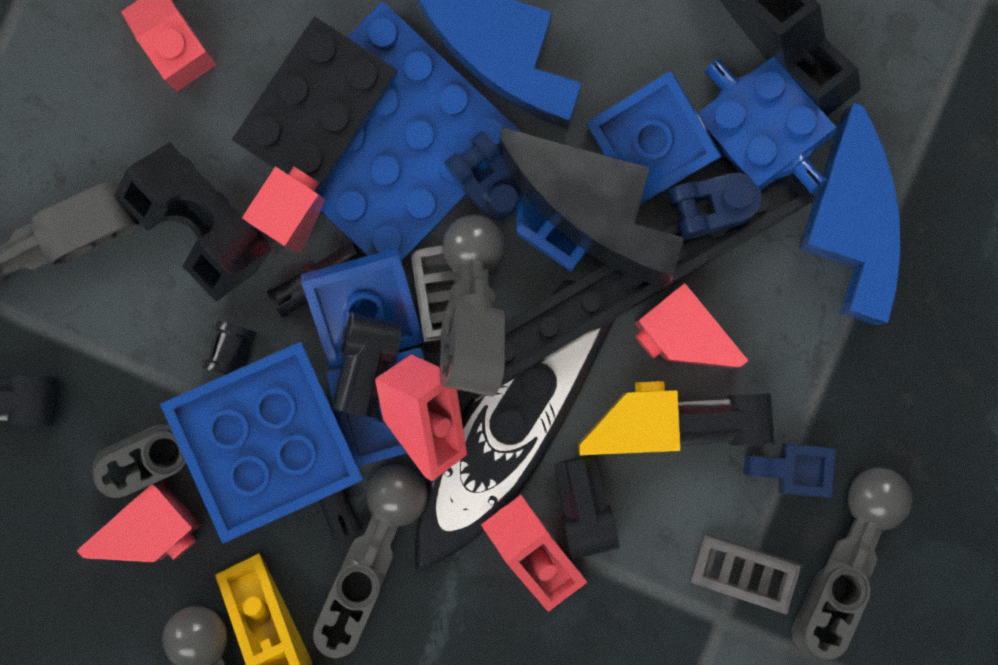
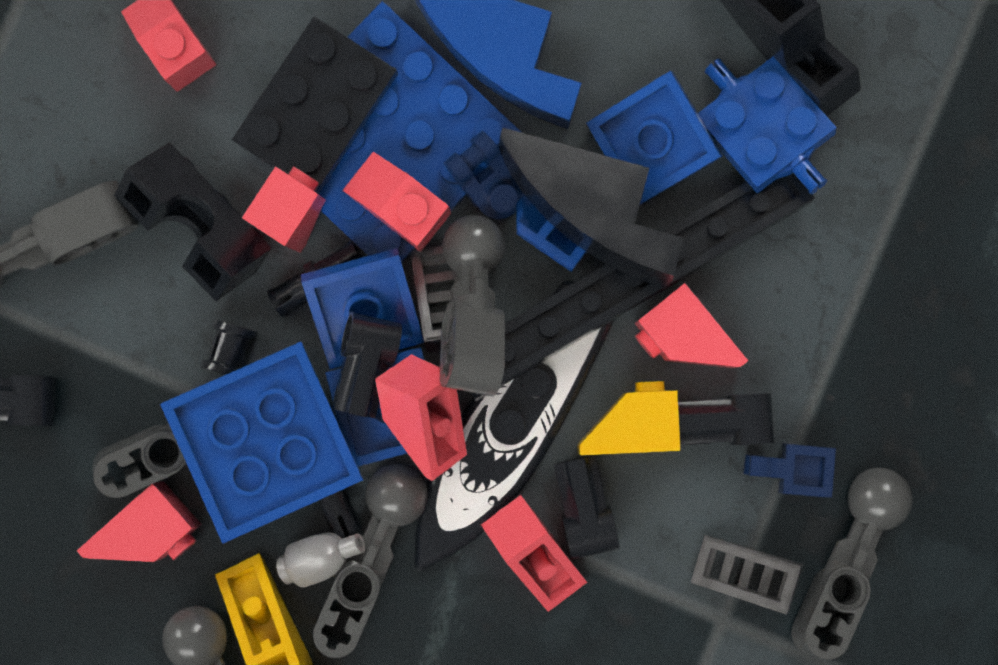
(317, 558): none -> light grey plant
(398, 201): none -> coral slope
(730, 197): dark blue plate -> none
(858, 218): blue slope -> none

